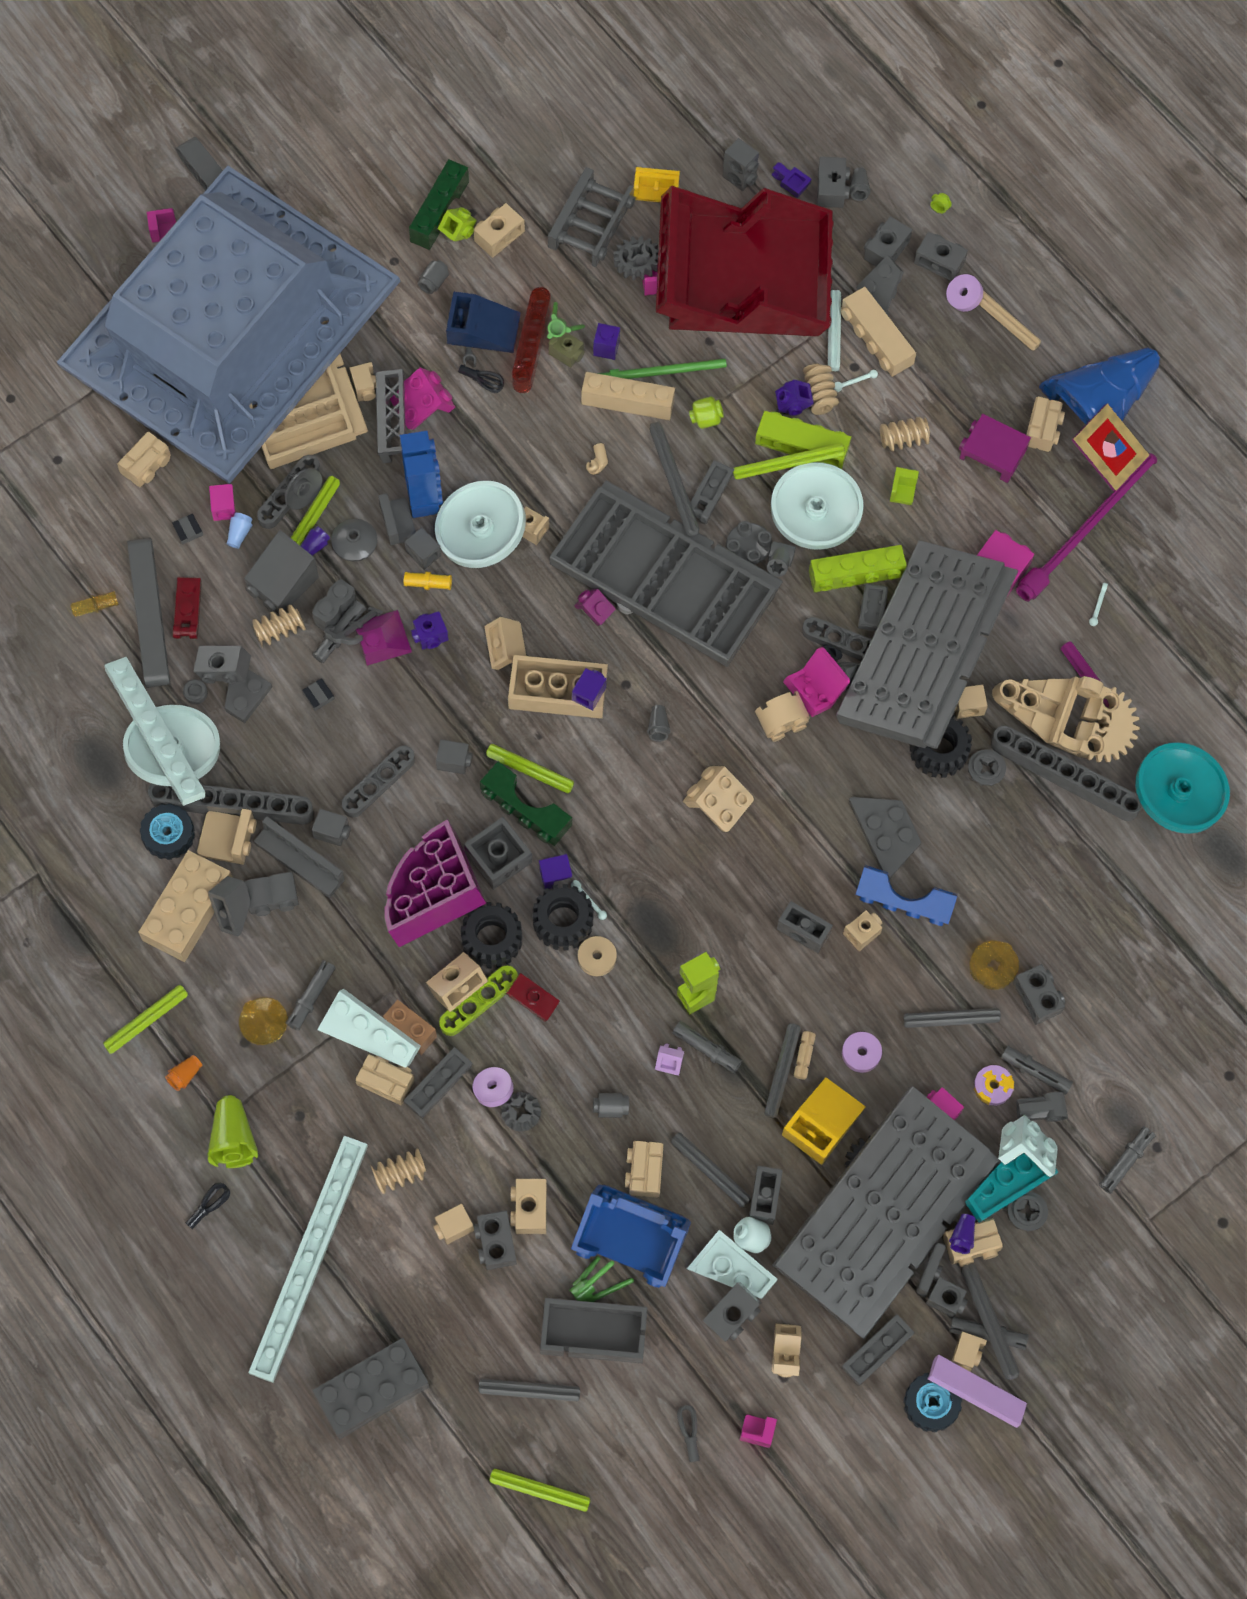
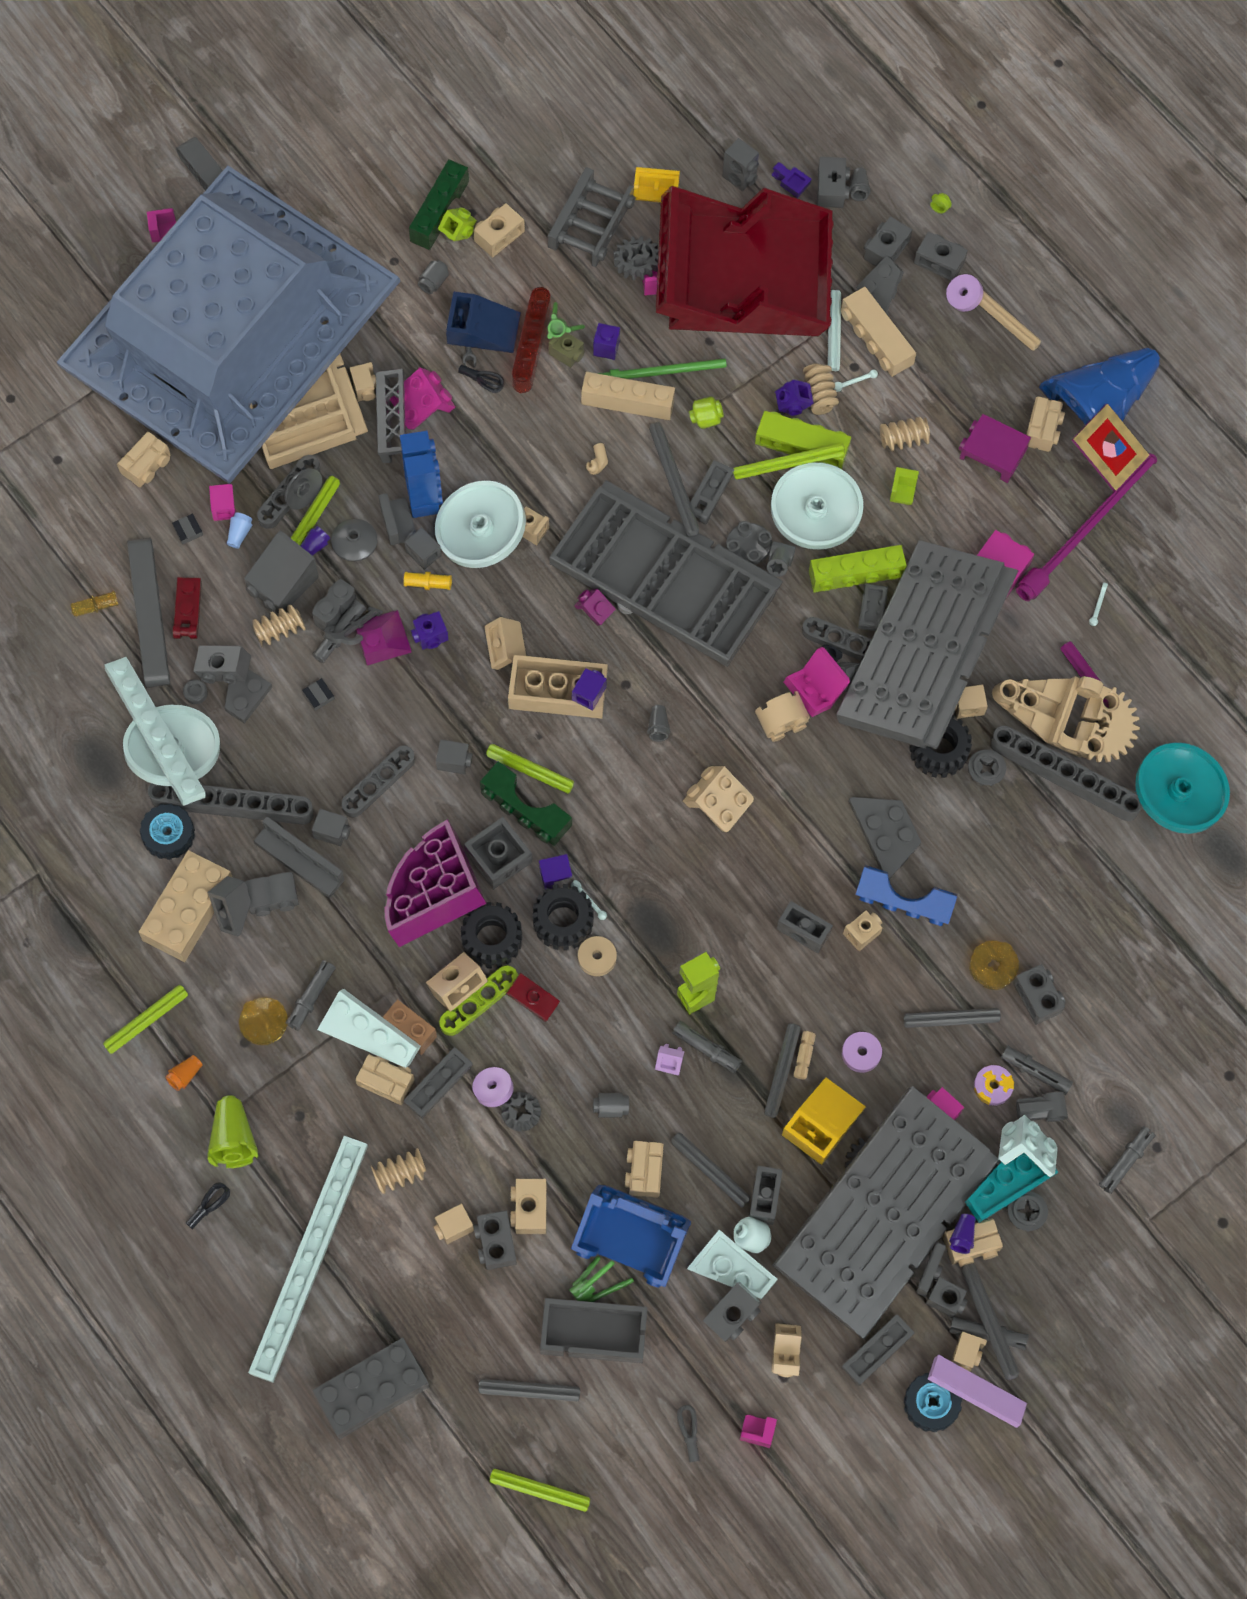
(227, 836): tan bracket -> none

